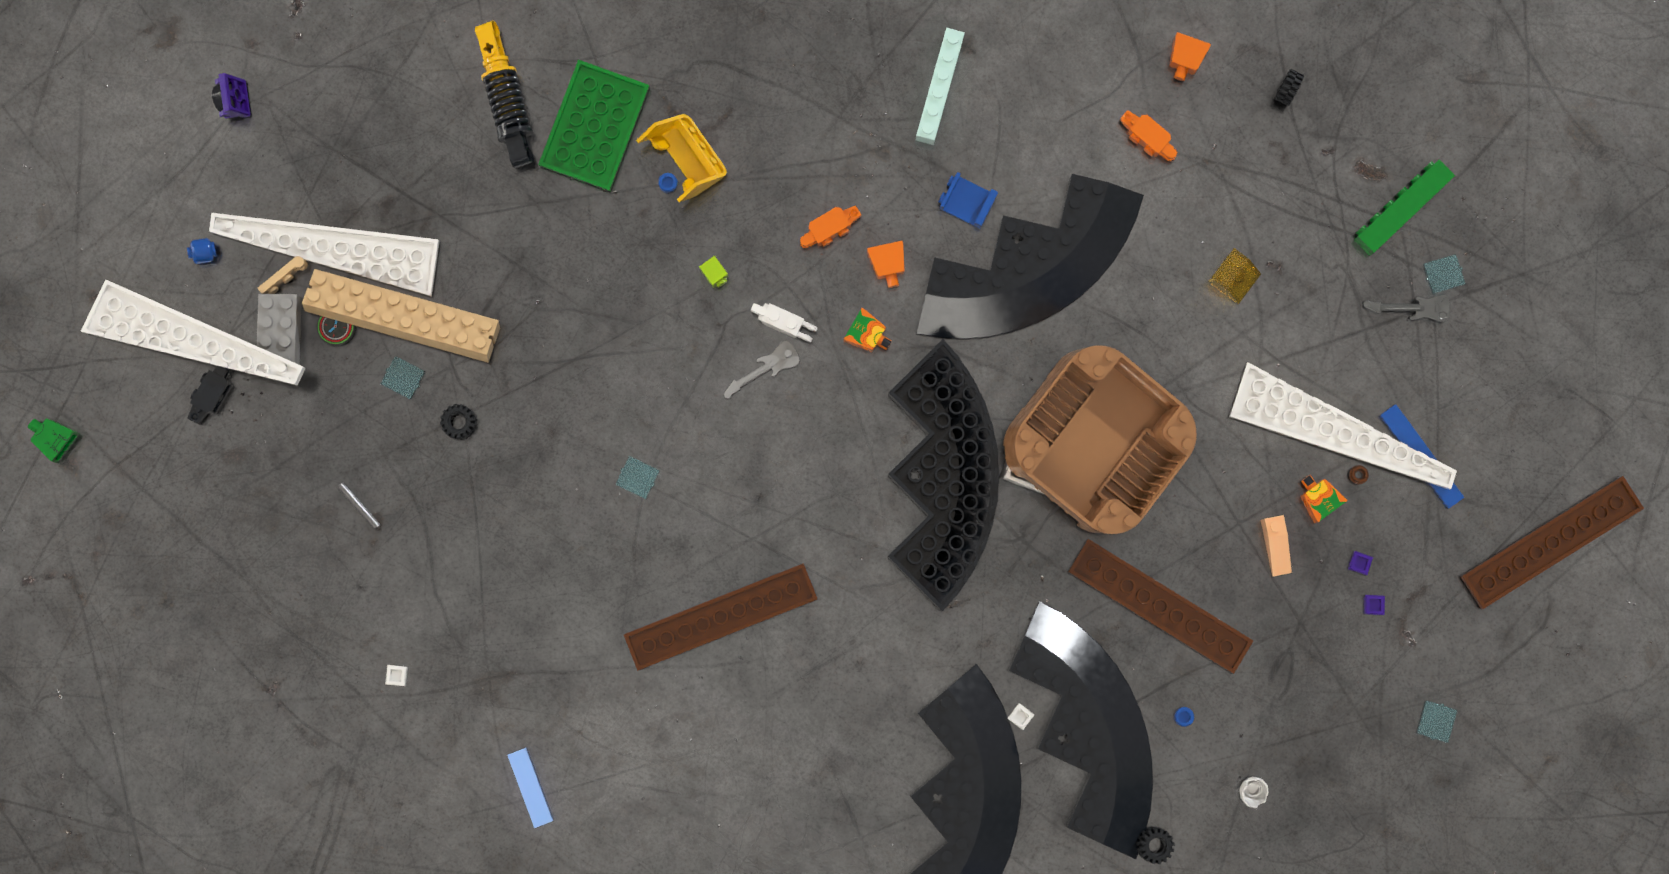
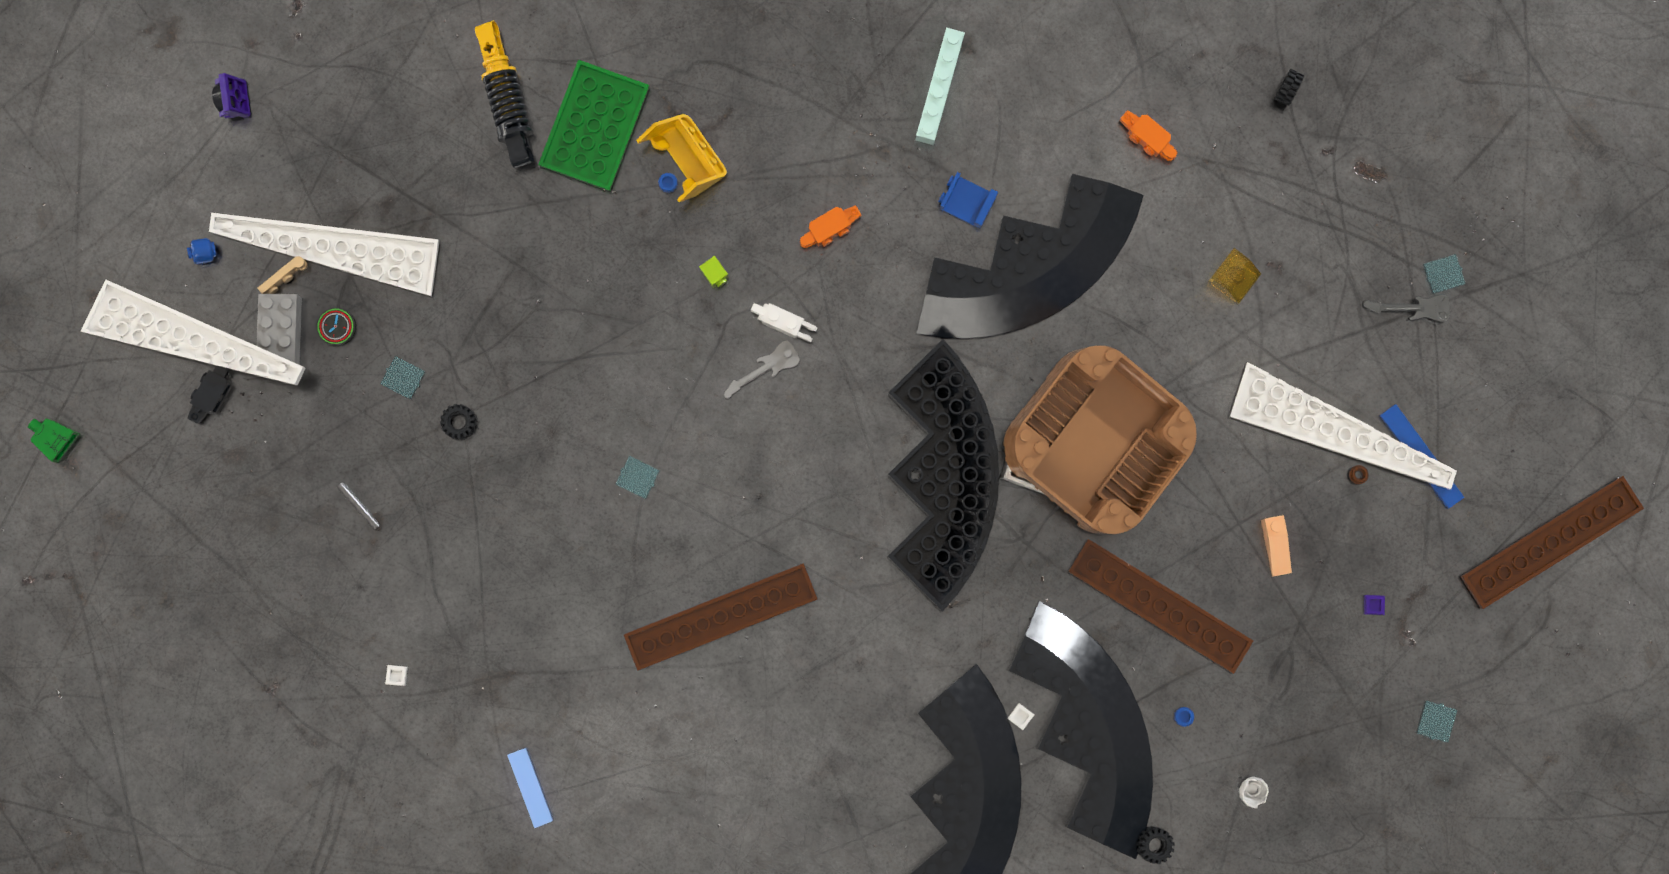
(401, 315): tan piece -> none
(867, 332): torso -> none
(887, 261): orange torso -> none
(1187, 55): orange torso -> none
(1320, 498): torso -> none
(1360, 563): dark purple tile -> none
(1404, 207): green brick -> none

